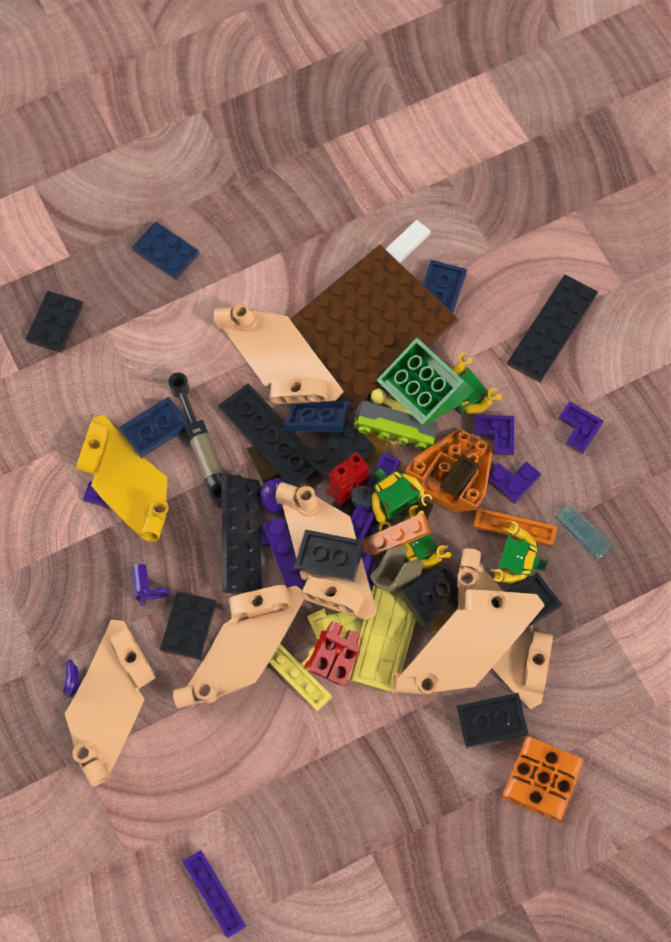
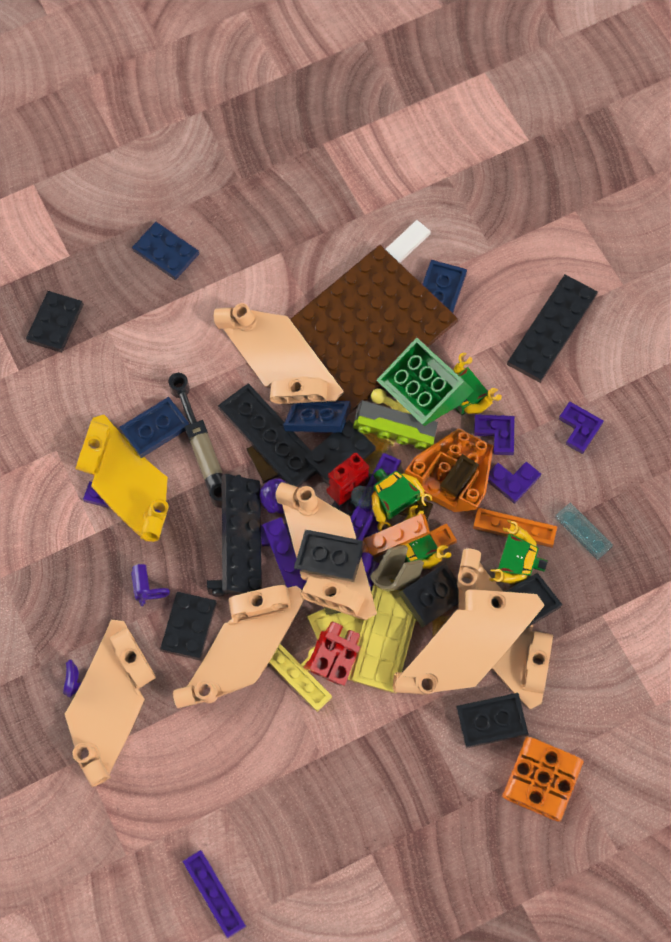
(215, 588): none -> black plate
(443, 536): none -> orange plate

